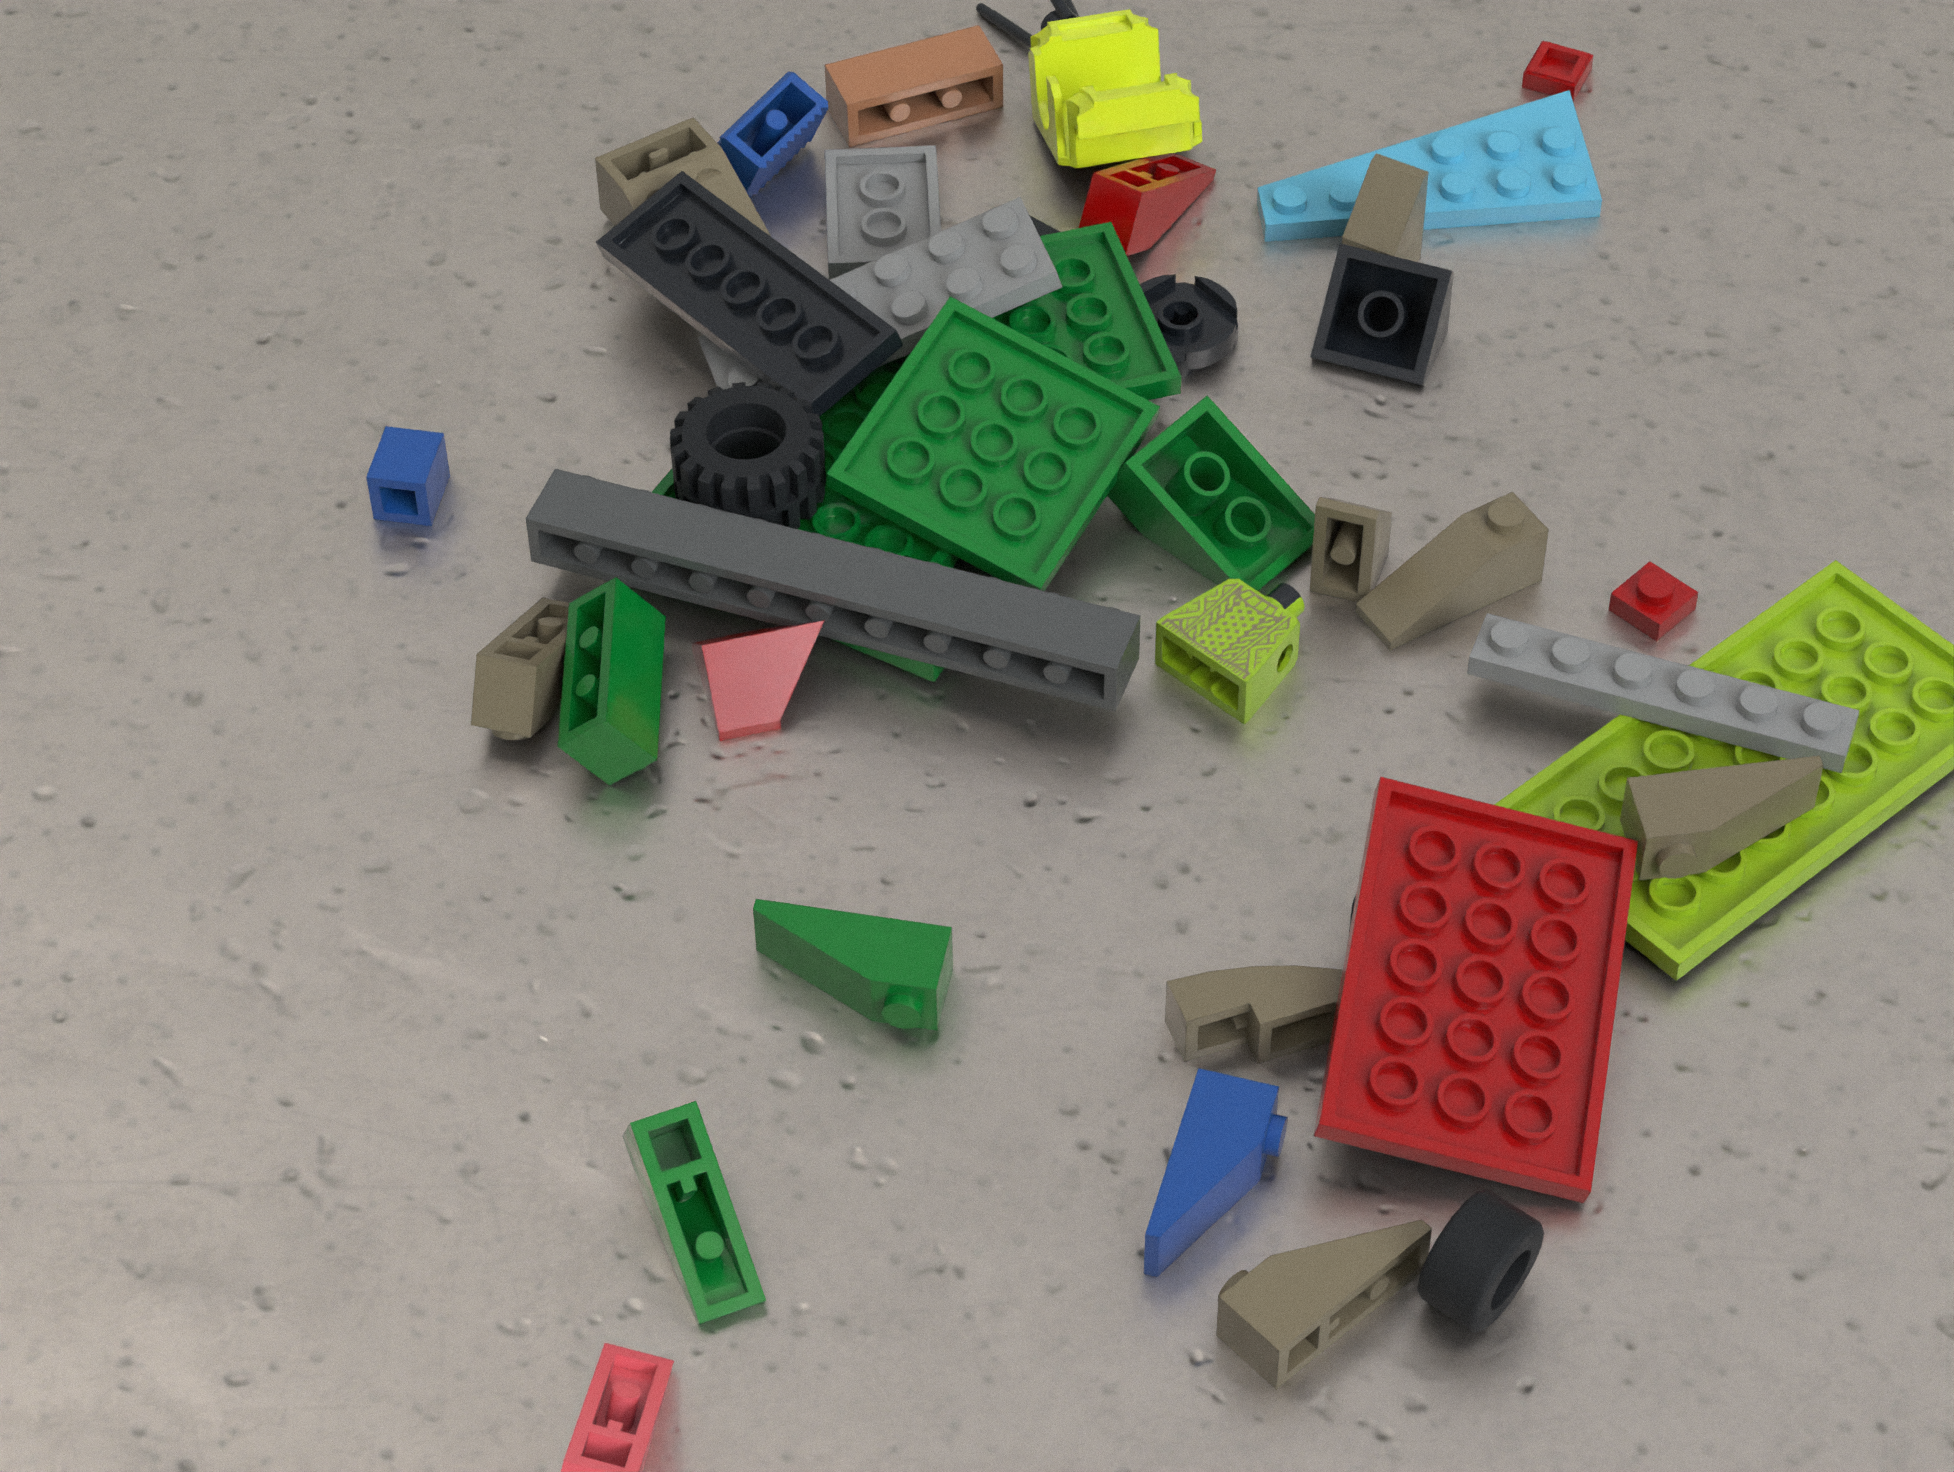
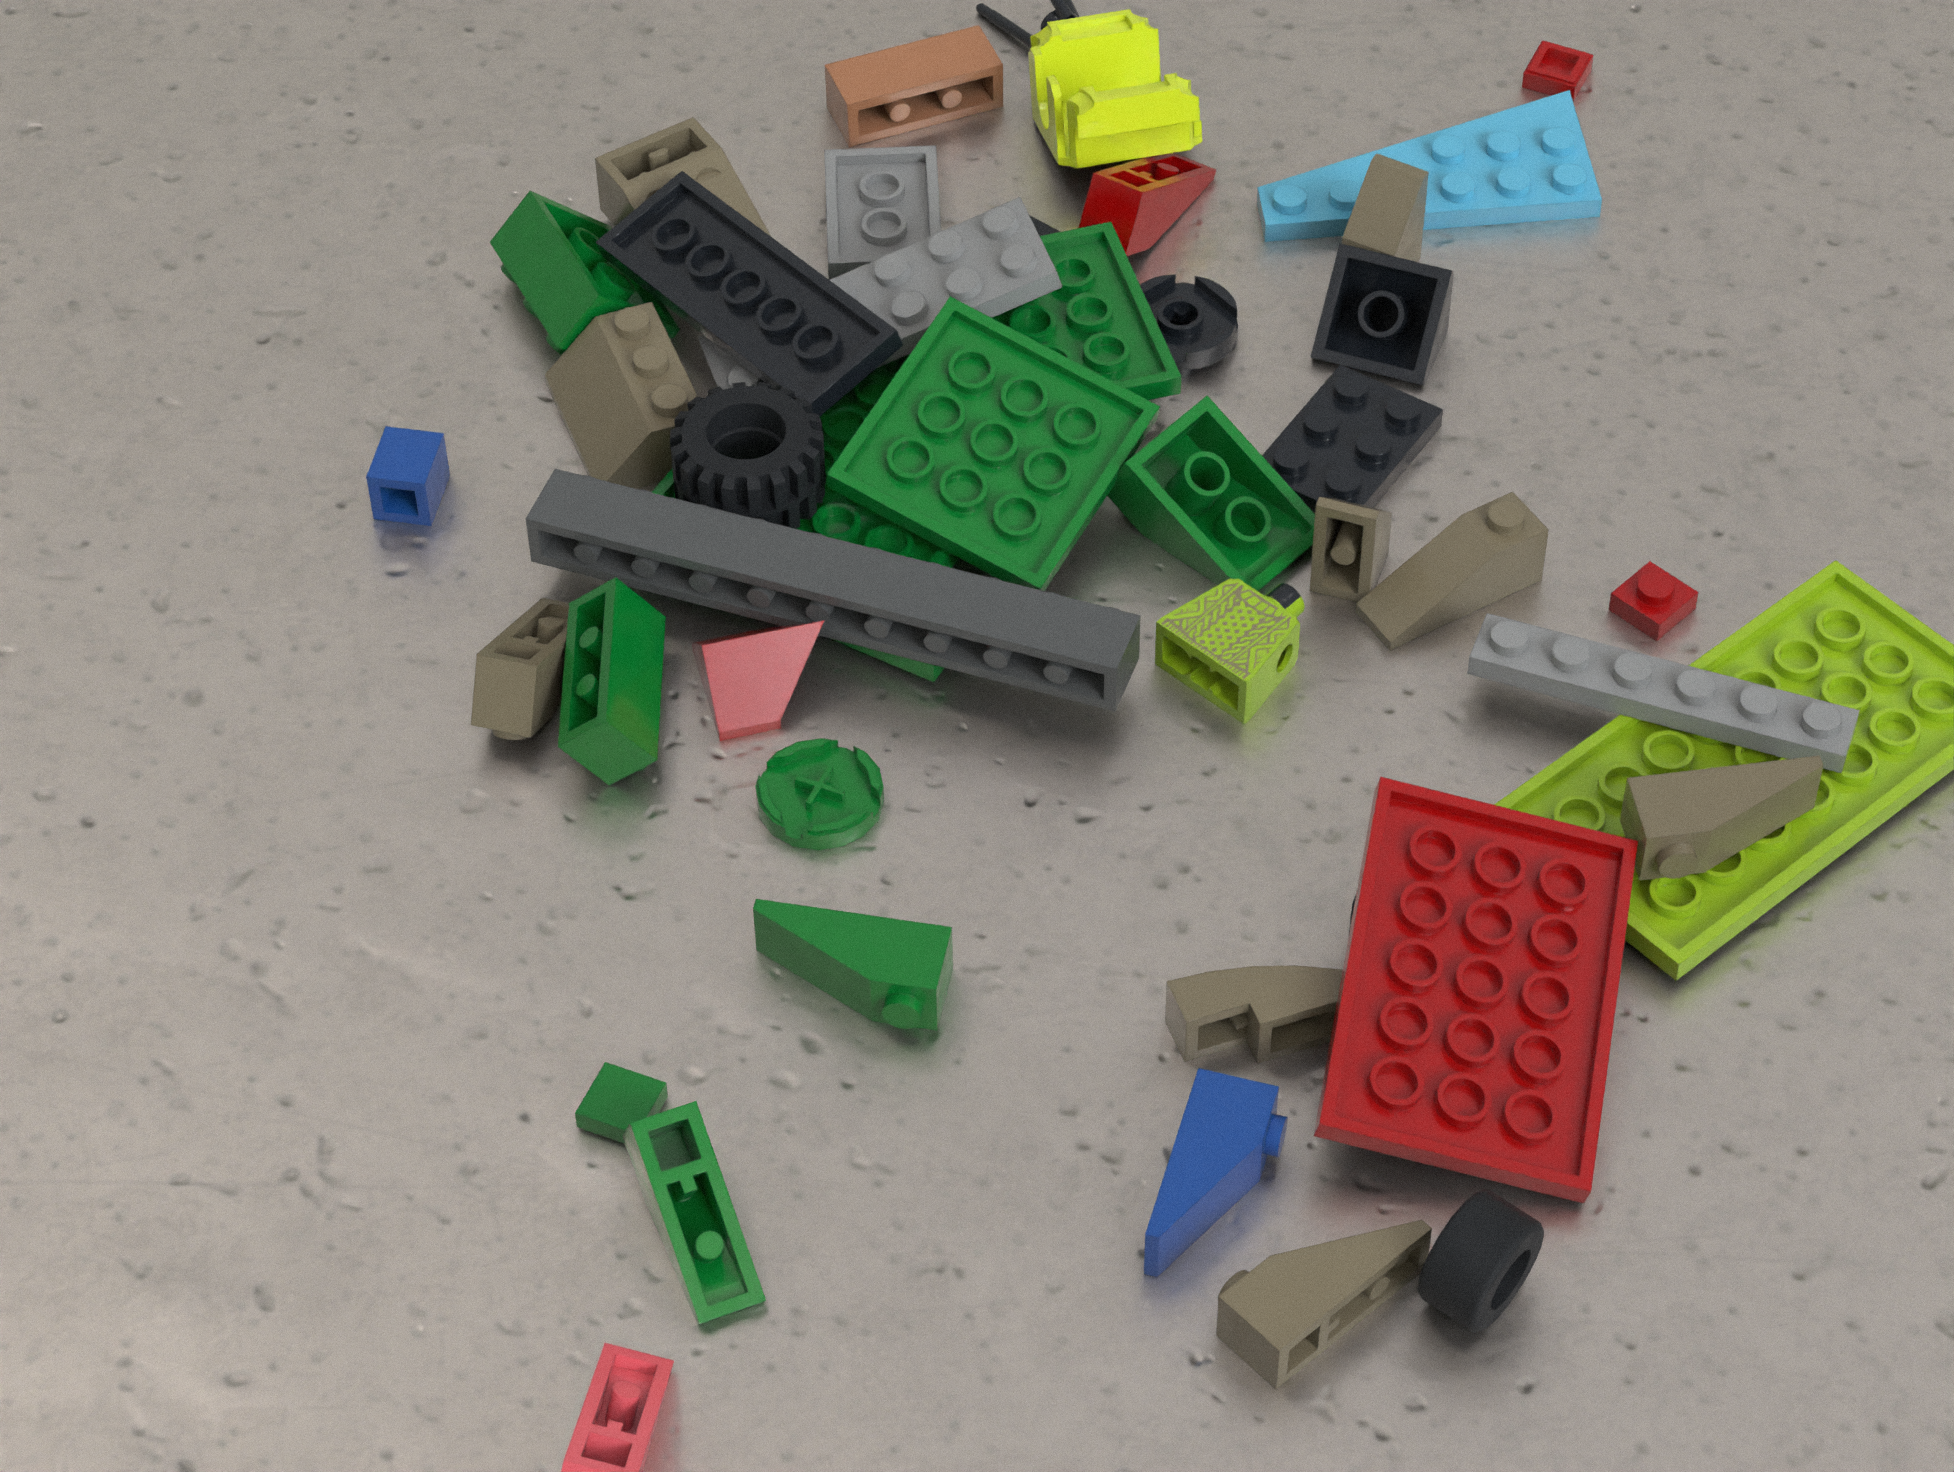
(562, 272): none -> green slope
(618, 1099): none -> green tile
(621, 396): none -> dark tan slope
(773, 131): blue brick -> none
(819, 794): none -> green tile
(1352, 440): none -> black plate

